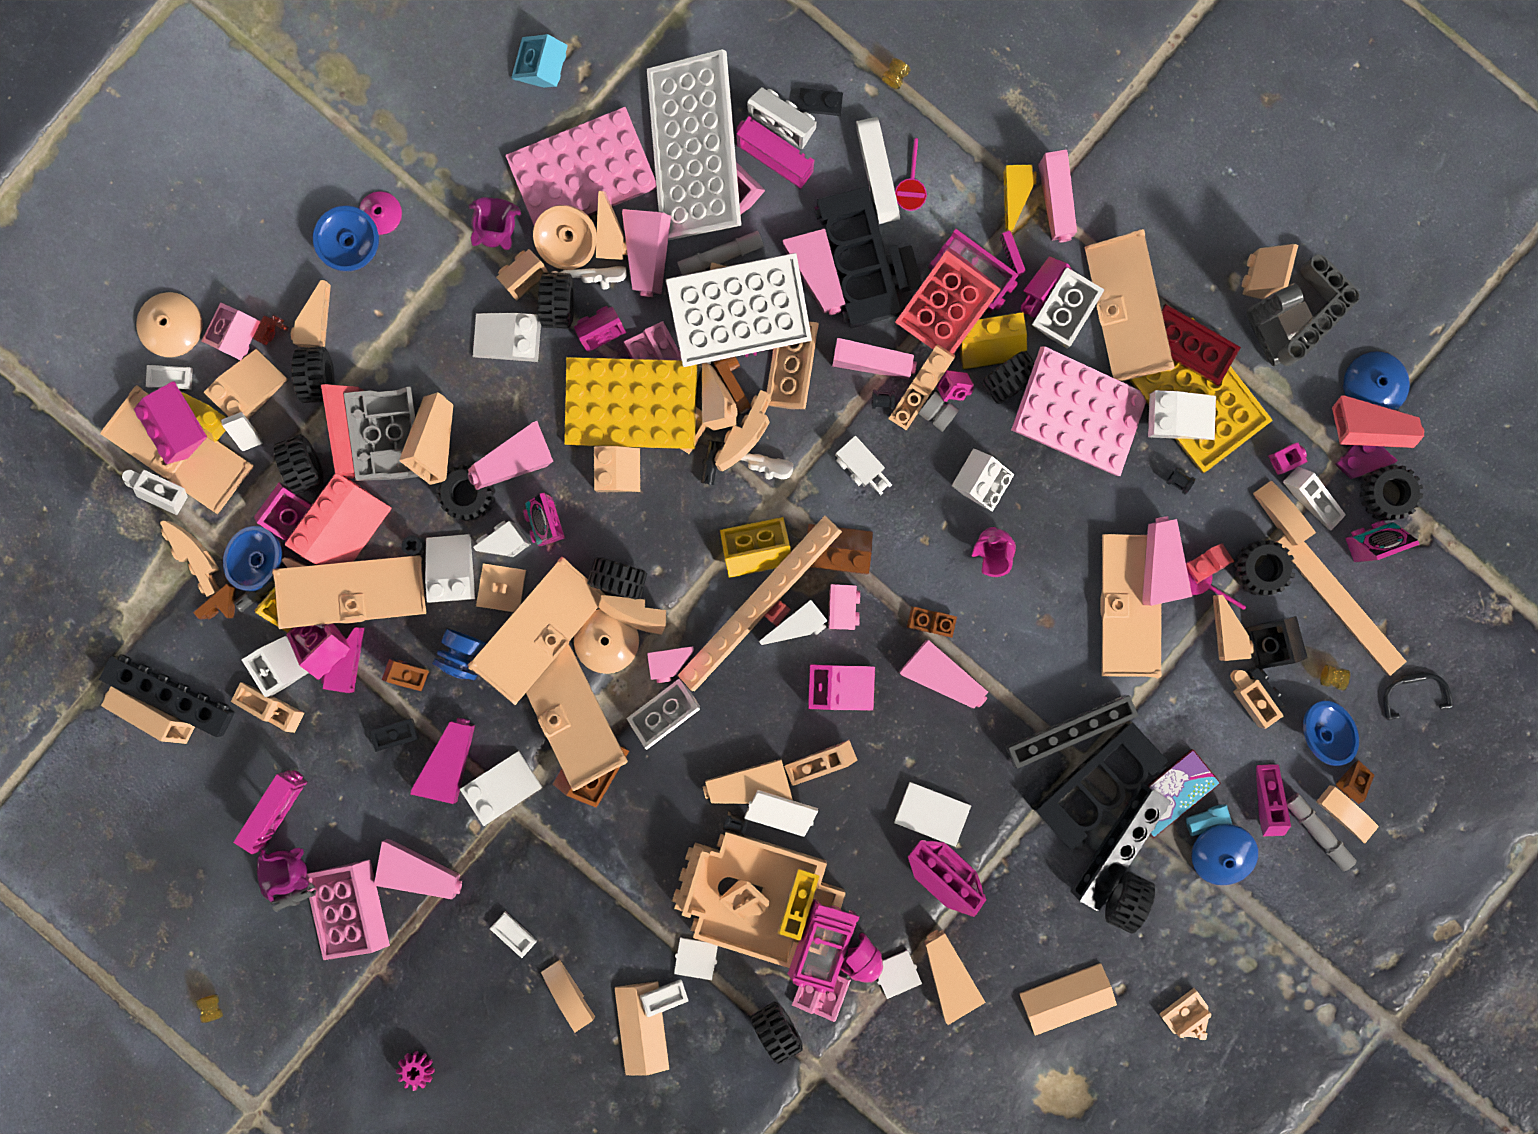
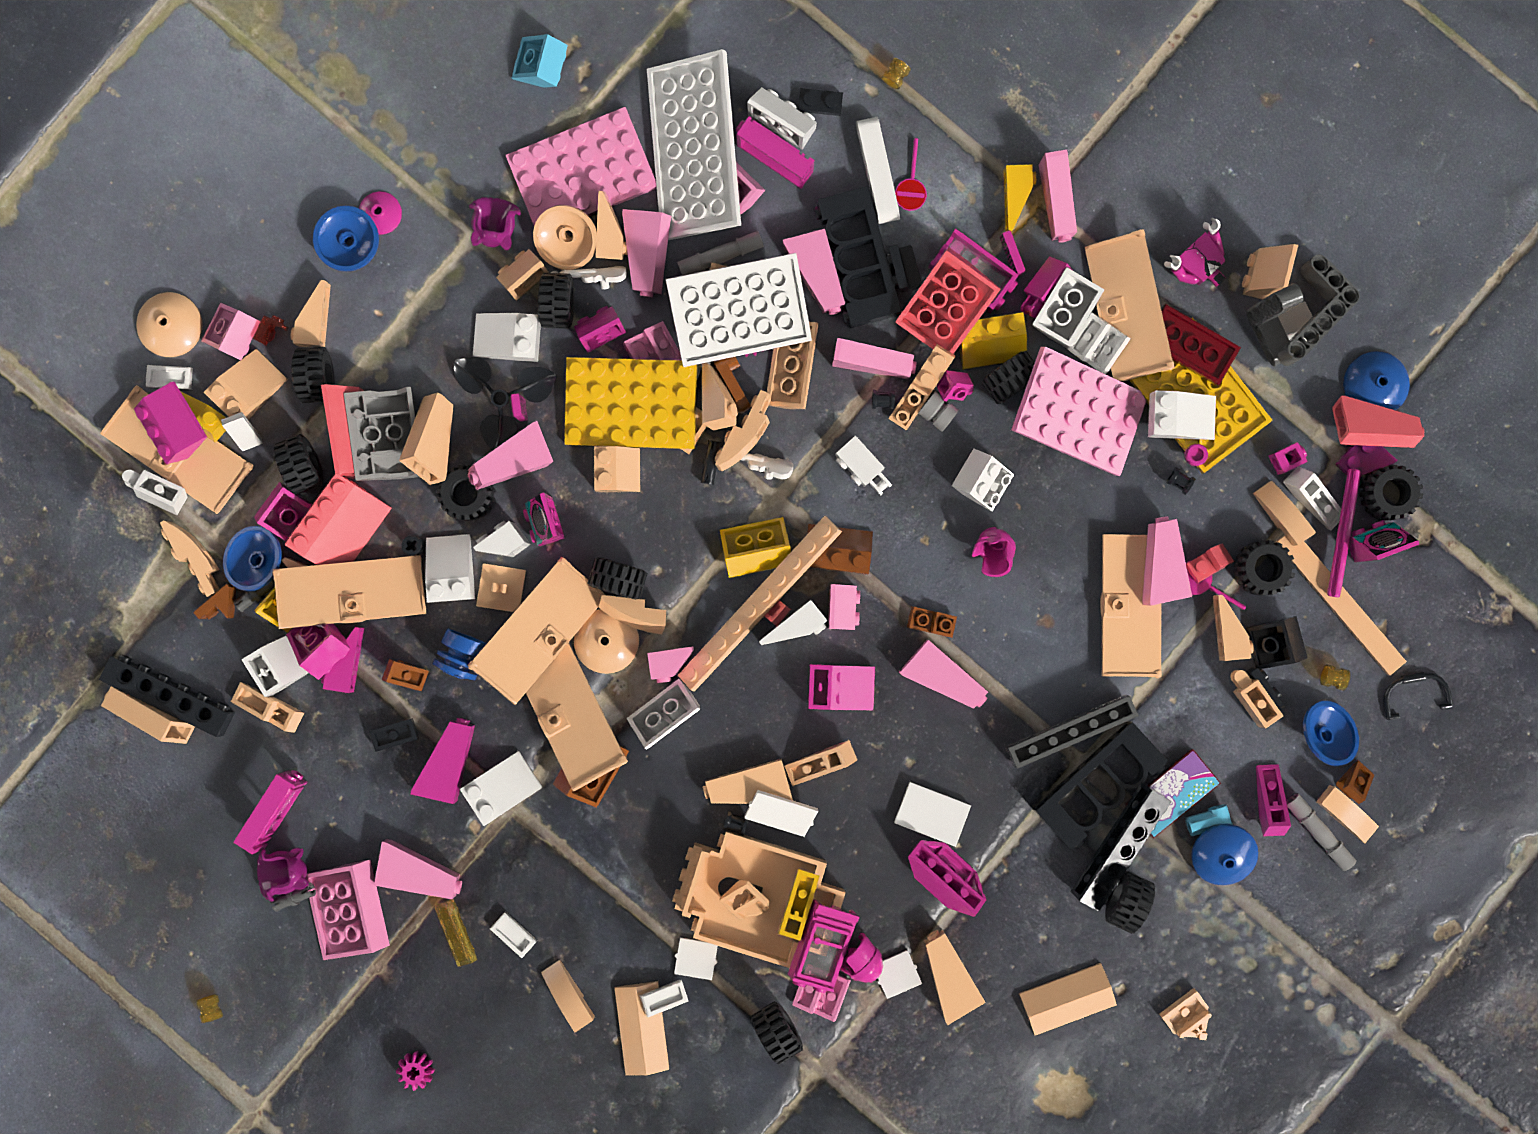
(455, 932): none -> clear yellow plate
(519, 407): none -> dark pink tile
(534, 382): none -> black plant
(1099, 343): none -> white slope
(1196, 455): none -> dark pink tile
(1201, 258): none -> dark pink torso
(1344, 533): none -> dark pink axle

